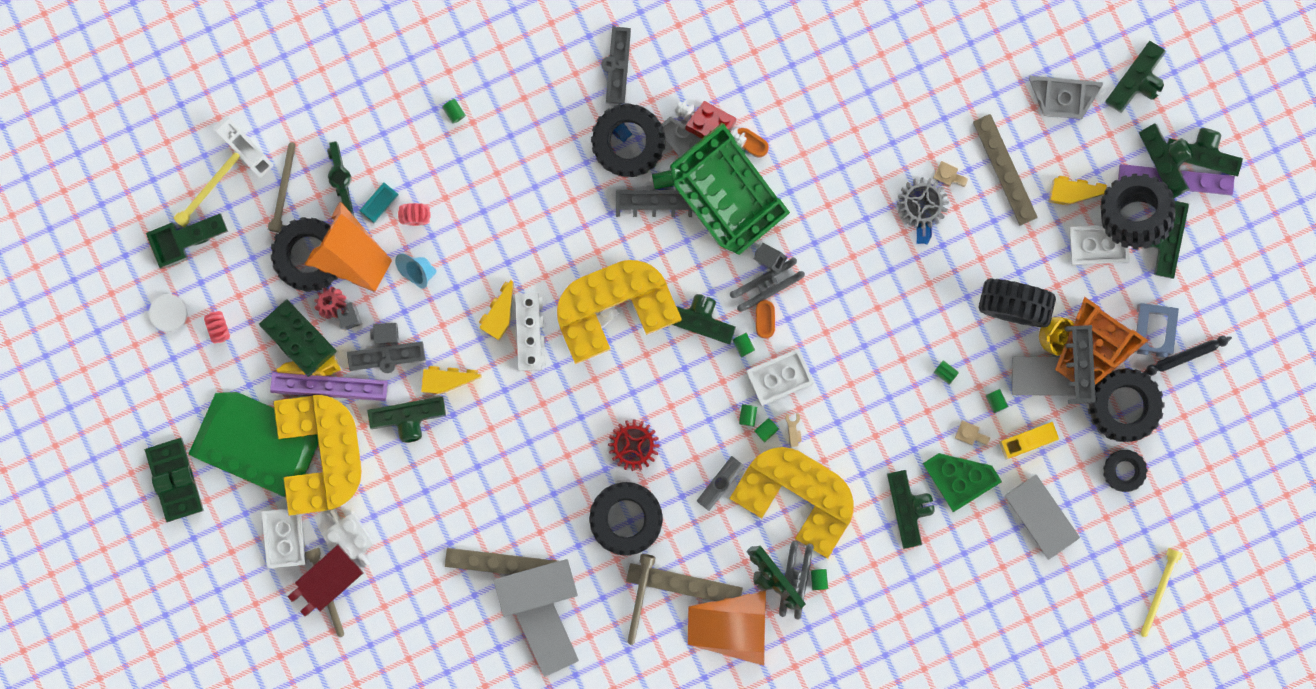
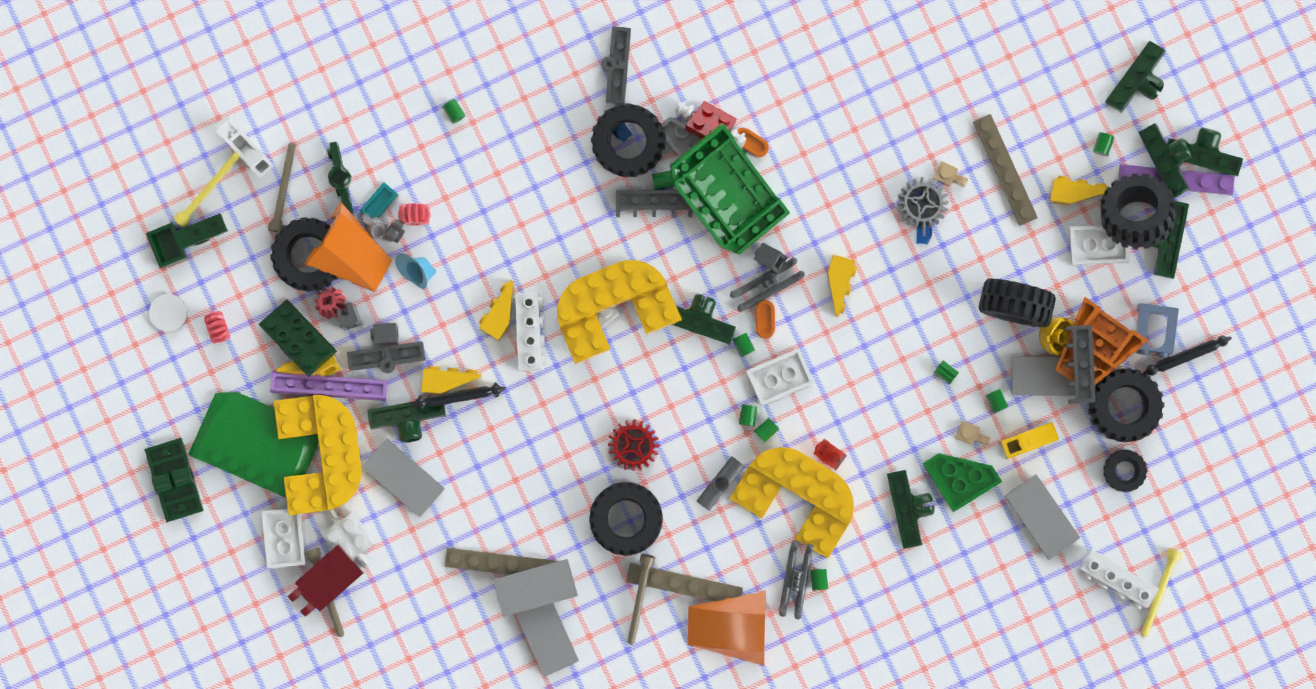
(375, 226): none -> light grey piece
(394, 232): none -> dark grey piece
(403, 477): none -> light grey tile
(458, 396): none -> black wheel
(770, 578): dark green plate -> none
(794, 435): tan plate -> none
(829, 454): none -> clear red bracket
(839, 275): none -> yellow slope
(1064, 96): light grey wing -> none
(1103, 144): none -> green piece
(1117, 578): none -> white brick

